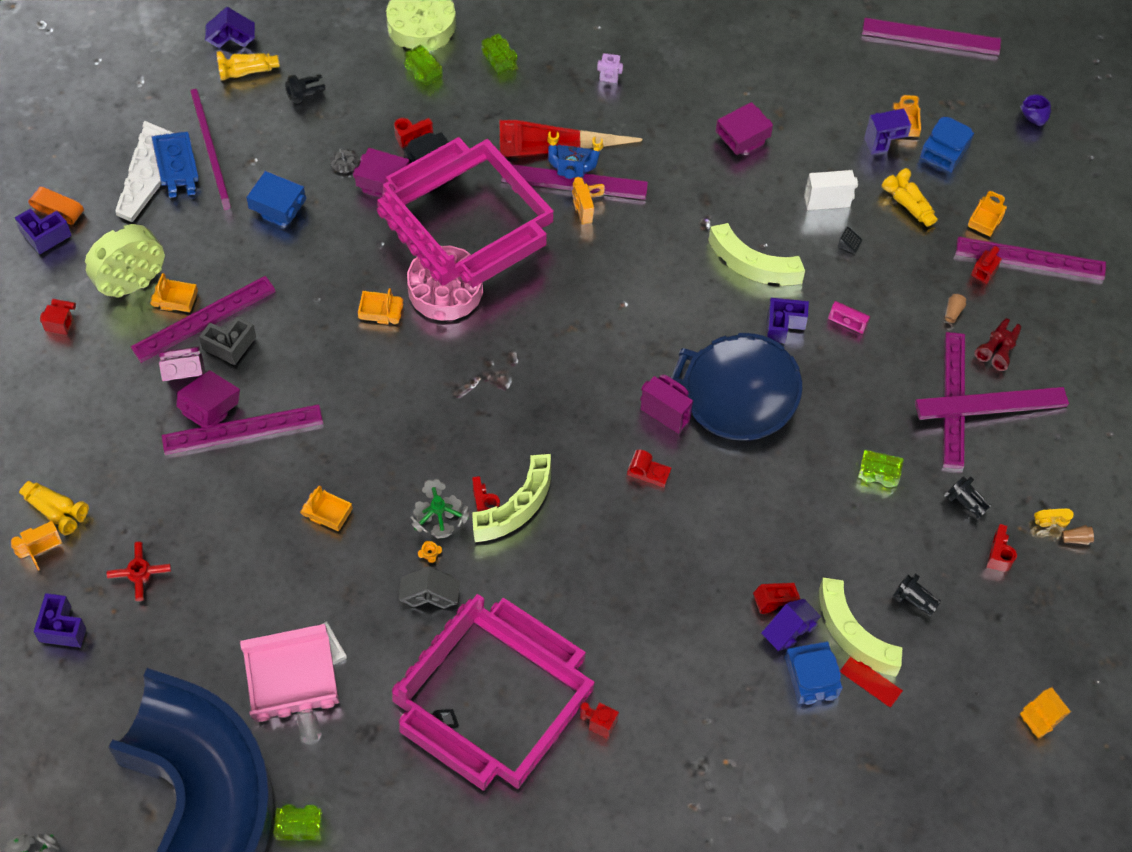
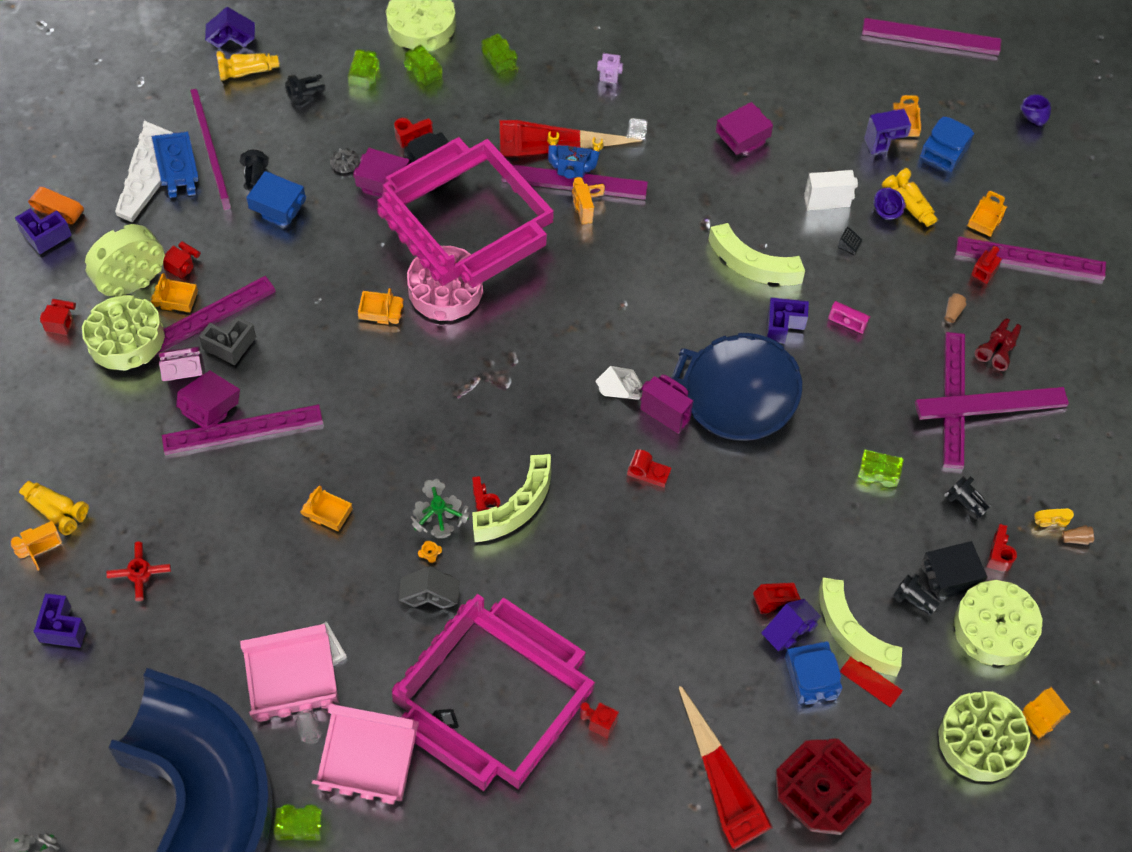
(123, 332): none -> yellowish green brick
(180, 261): none -> red brick
(254, 162): none -> black piece
(363, 68): none -> clear neon green brick
(366, 754): none -> bright pink panel
(620, 383): none -> white slope
(637, 129): none -> clear bracket
(736, 803): none -> red plate
(837, 769): none -> dark red piece
(889, 203): none -> dark purple hair
(953, 569): none -> black brick
(980, 756): none -> yellowish green brick
(997, 623): none -> yellowish green brick

